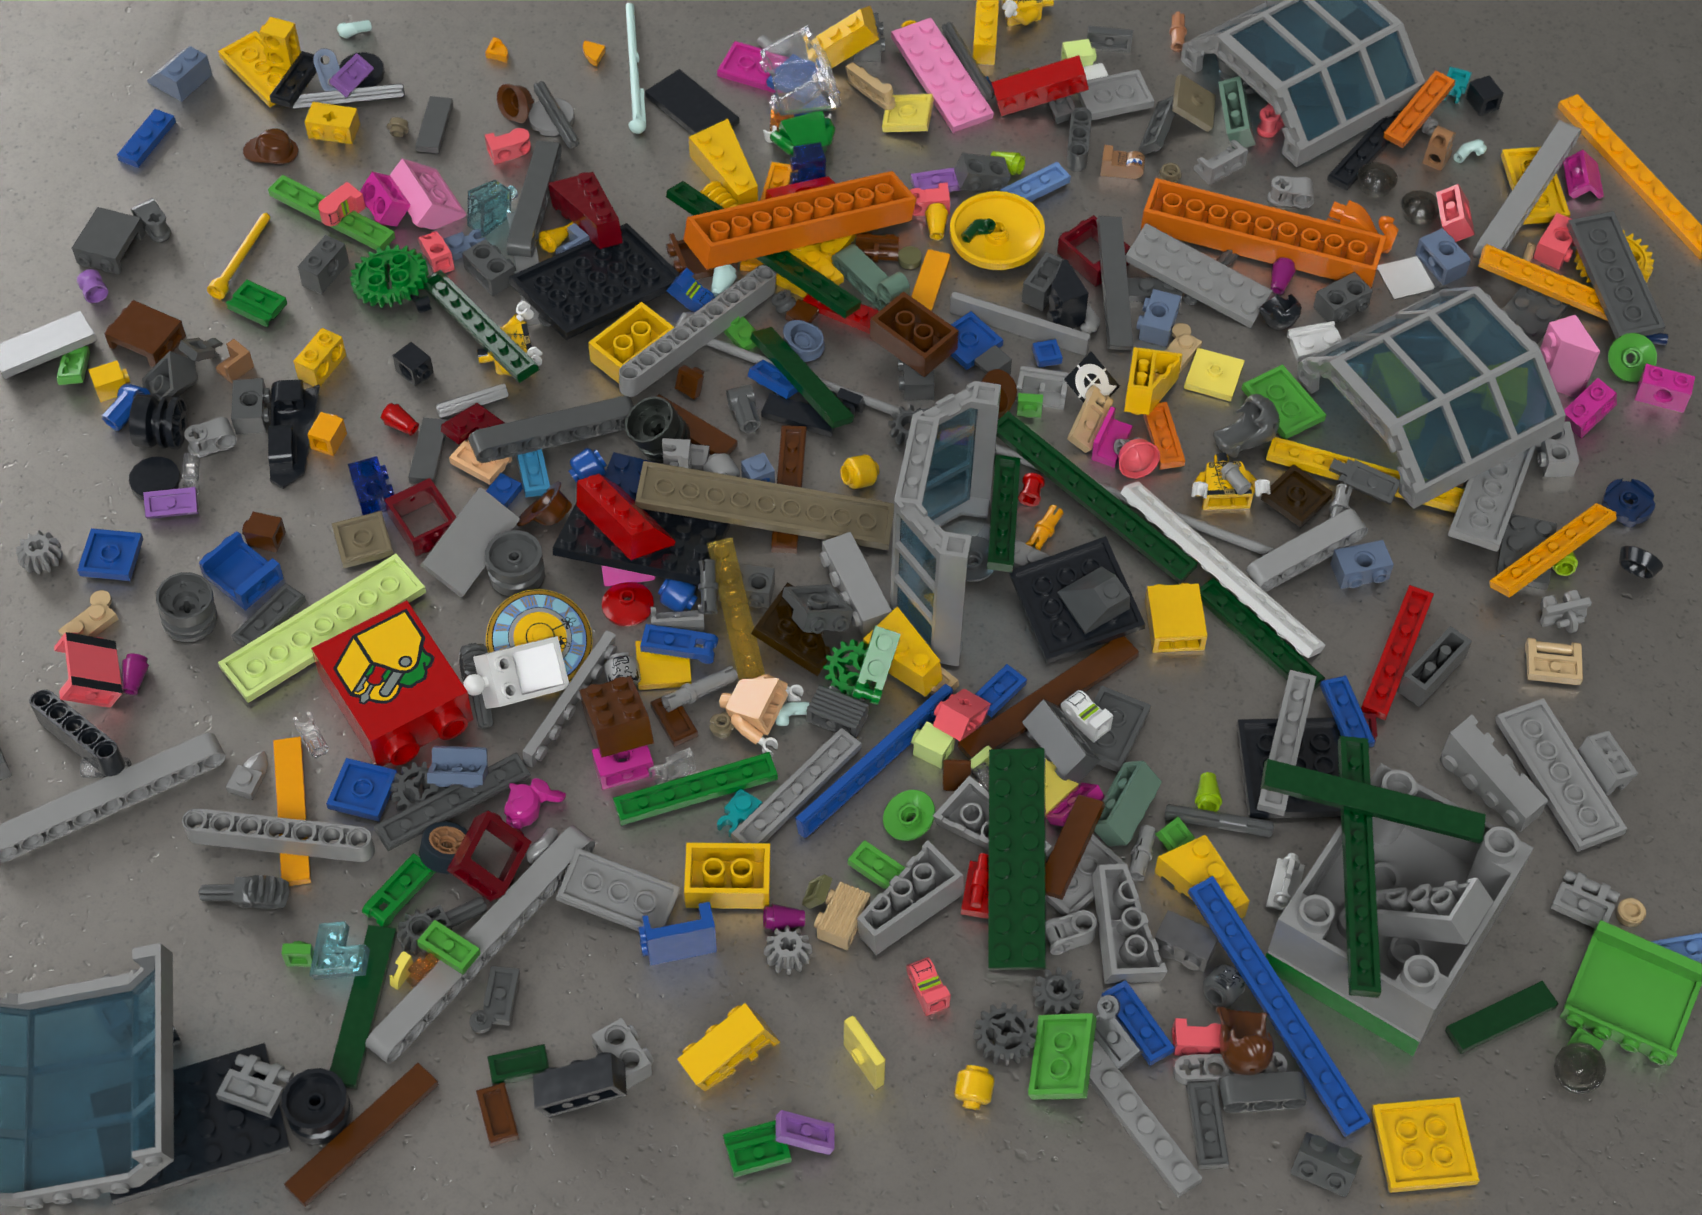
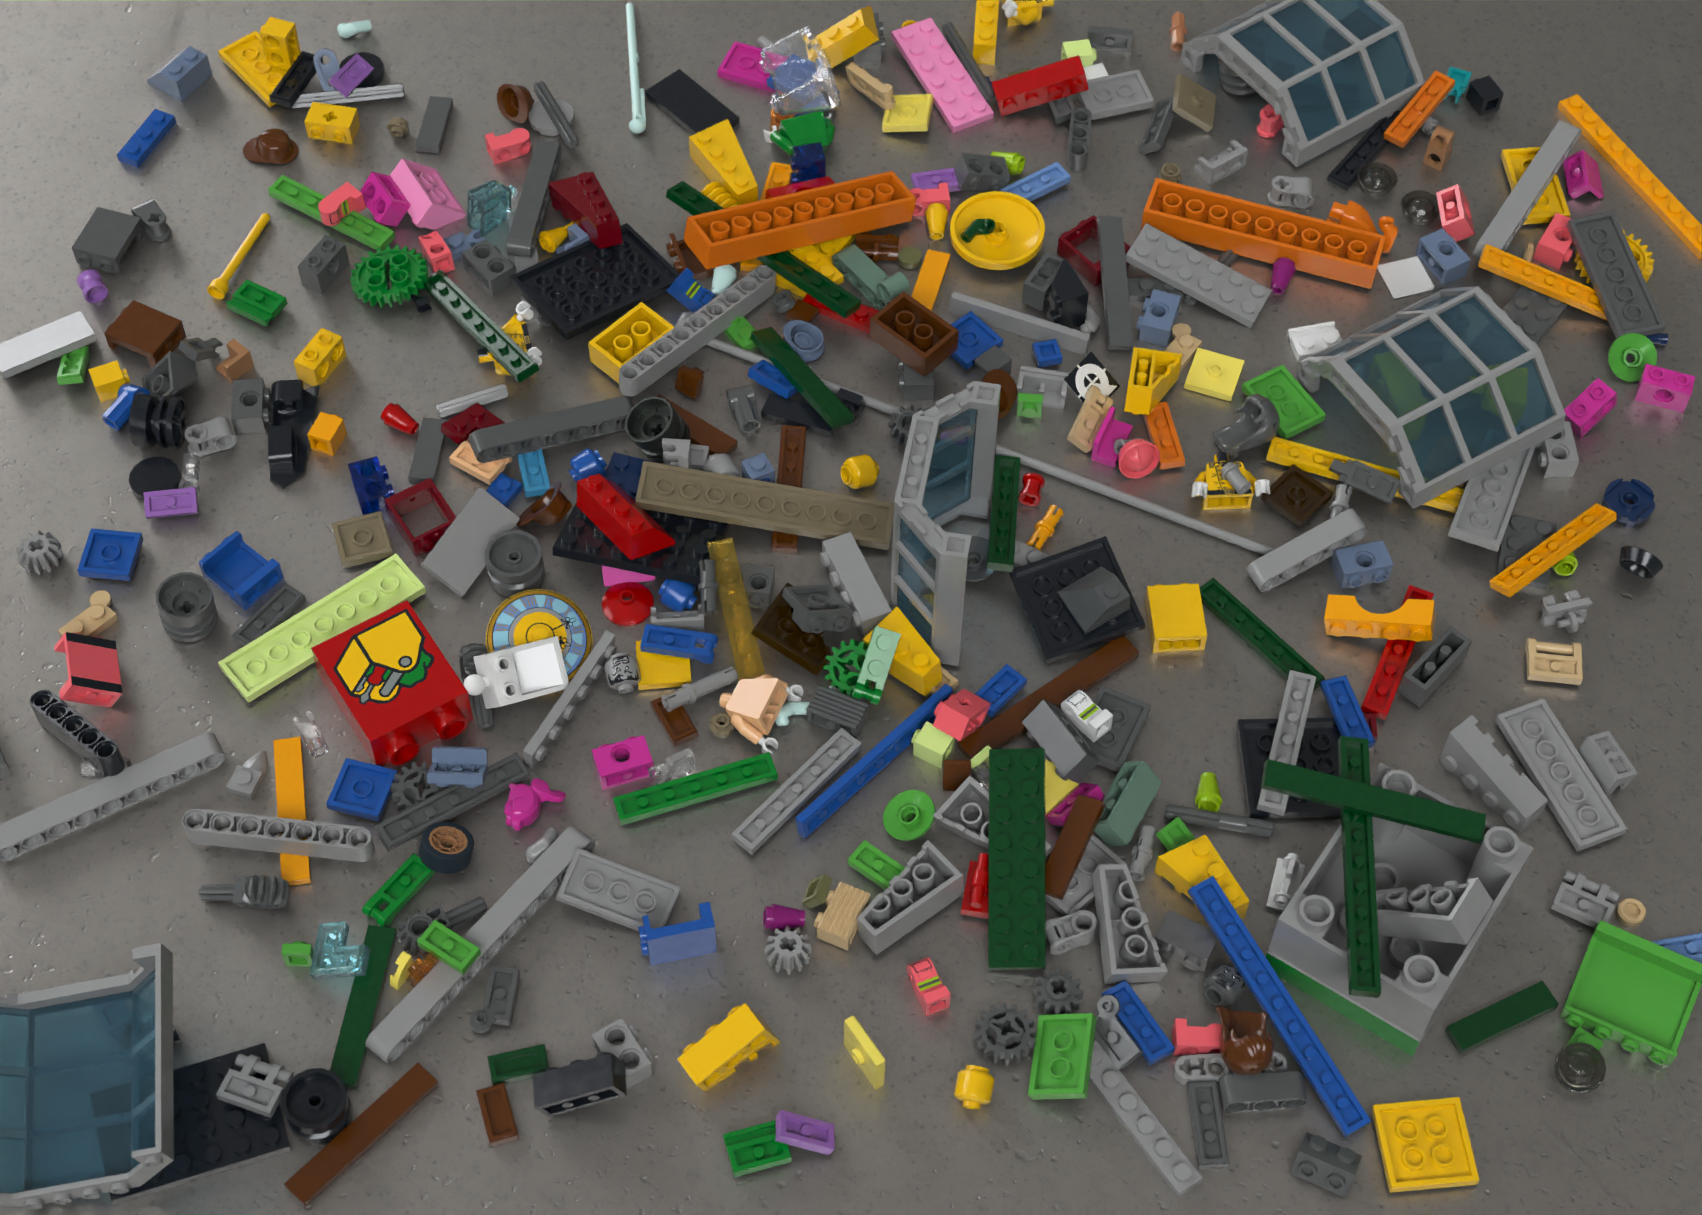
(133, 672): magenta cone -> none
(264, 531): reddish brown brick -> none
(413, 364): black brick -> none
(475, 875): dark red window -> none
(497, 50): light orange tile -> none
(593, 52): light orange tile -> none
(616, 716): reddish brown brick -> none
(728, 875): yellow brick -> none
(738, 810): teal plate -> none
(1095, 498): dark green plate -> none
(1122, 164): medium nougat leg -> none
(1225, 571): white plate -> none
(1236, 111): sand green brick -> none
(1281, 312): black hair -> none
(1343, 298): dark grey brick -> none
(1410, 622): none -> light orange arch
(1466, 148): light aqua arm -> none
(1569, 355): bright pink slope -> none

